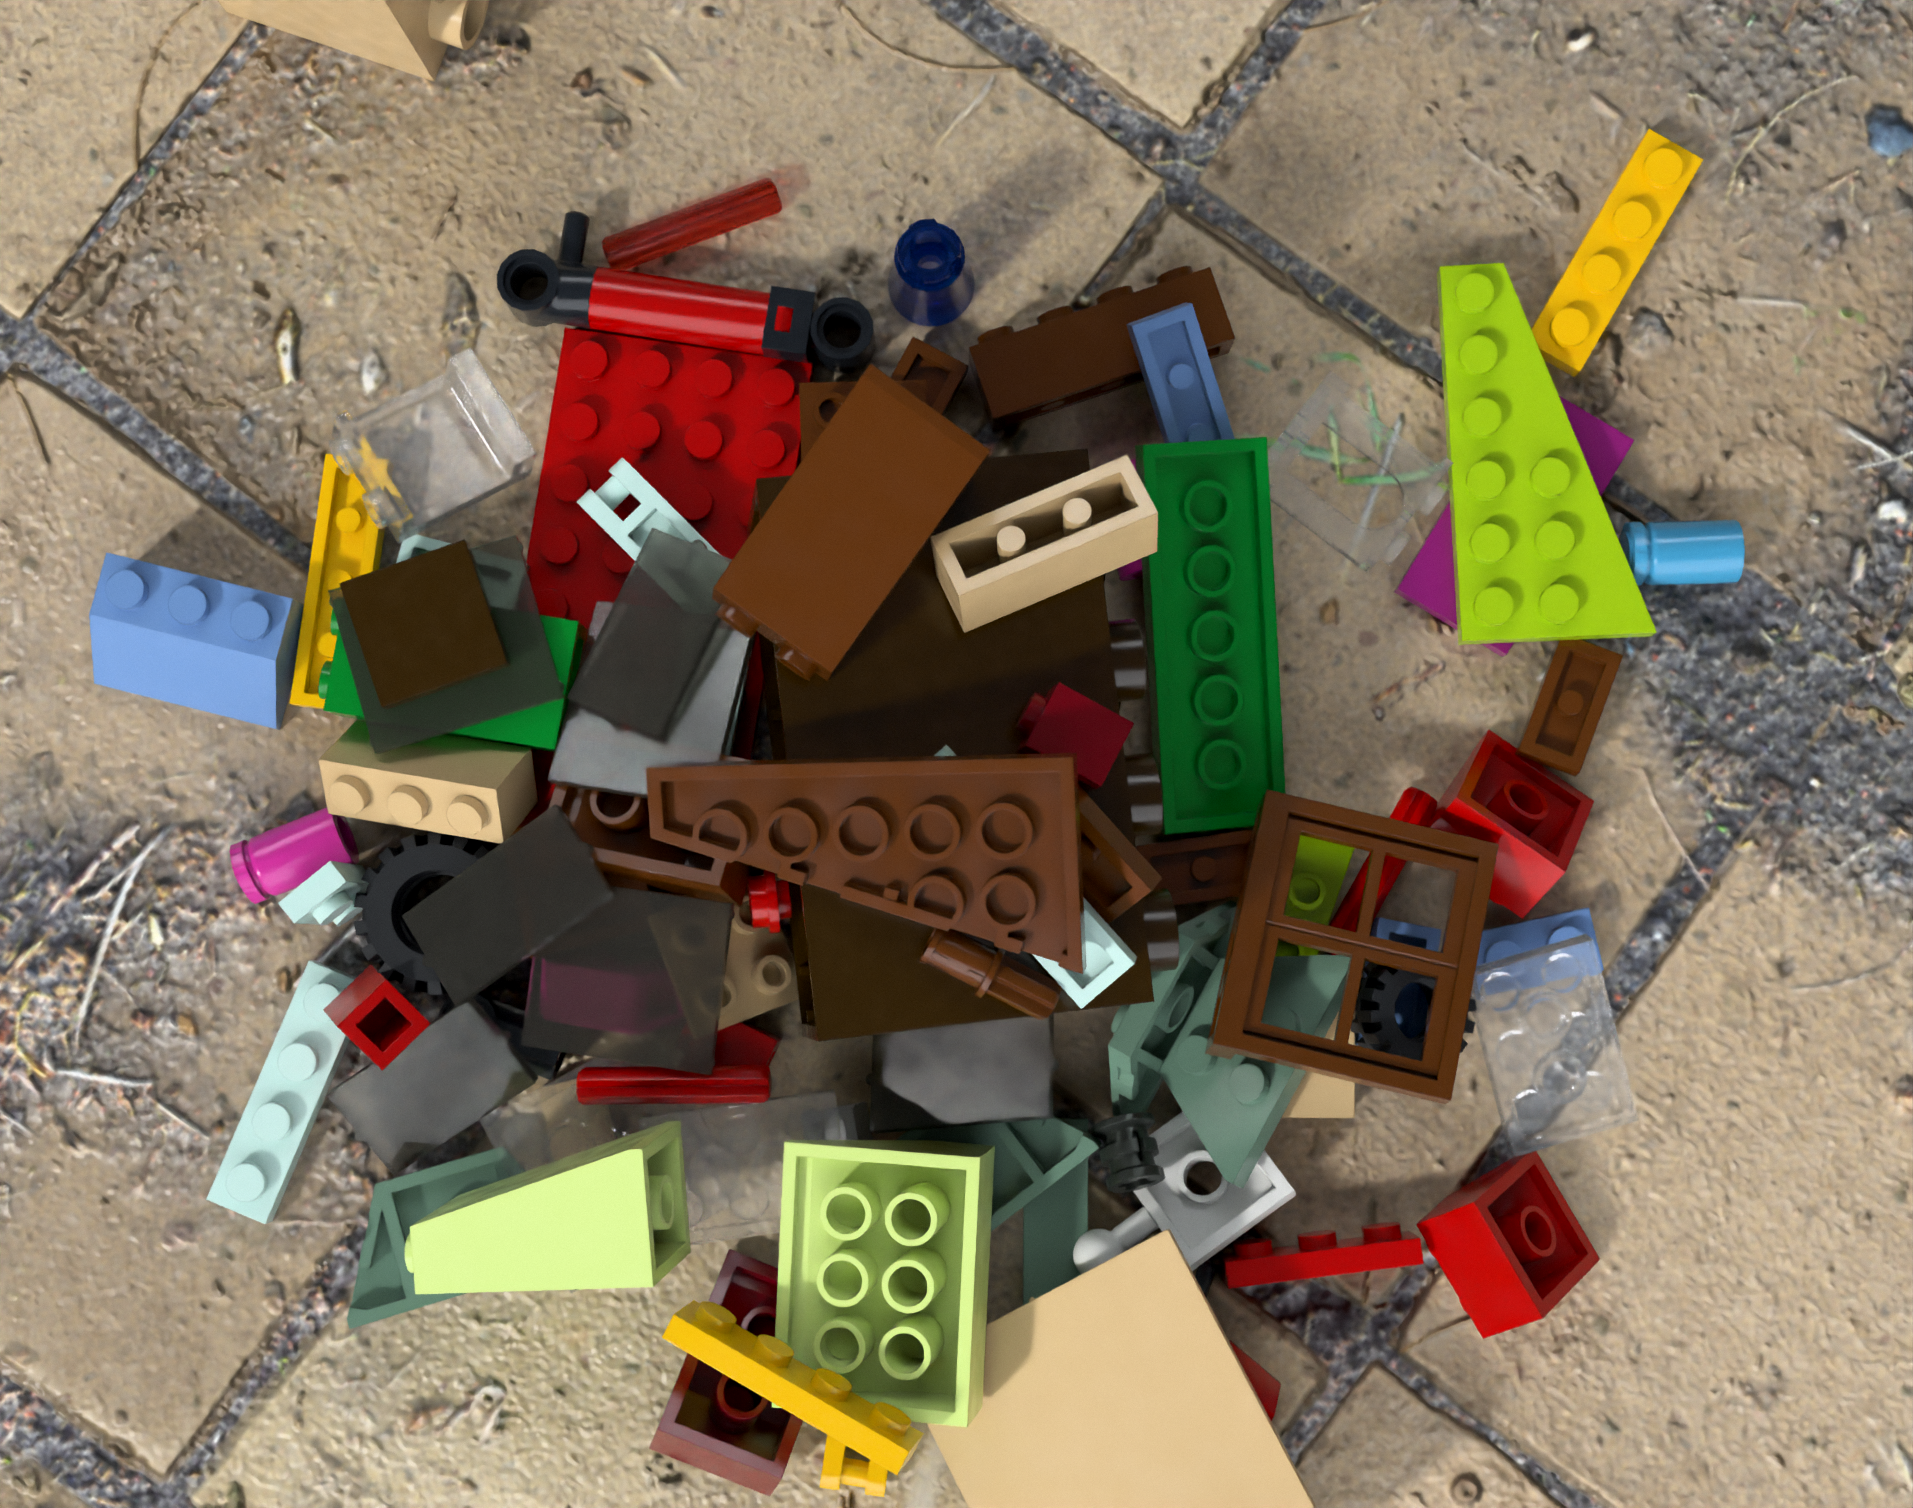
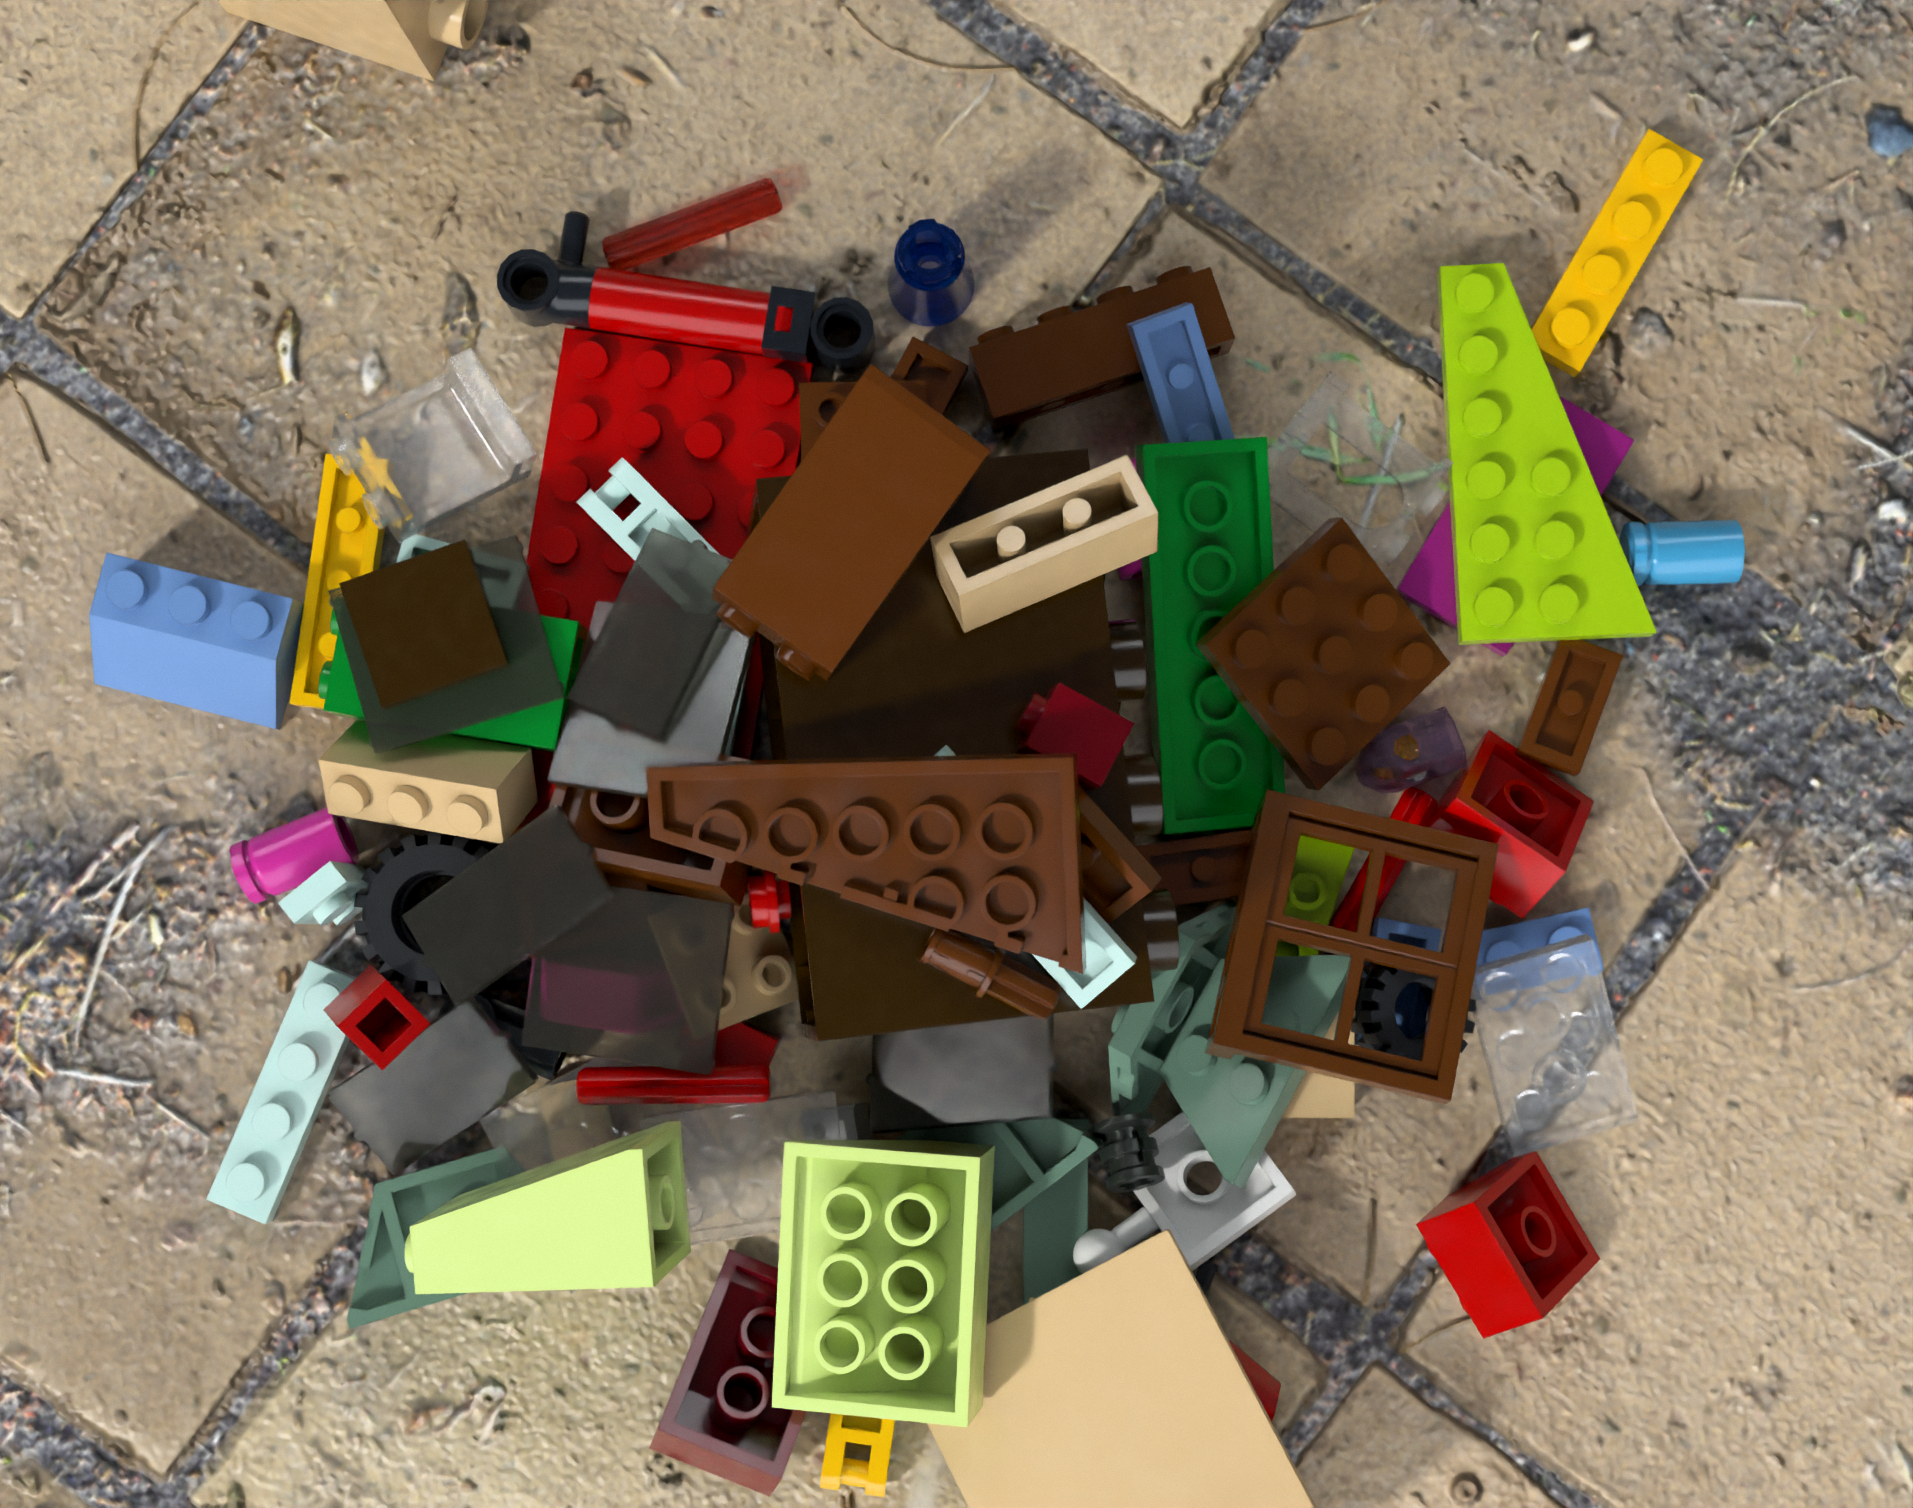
(813, 1396): yellow plate -> none
(1320, 1255): red plate -> none
(1323, 653): none -> reddish brown plate
(1411, 753): none -> clear purple rock

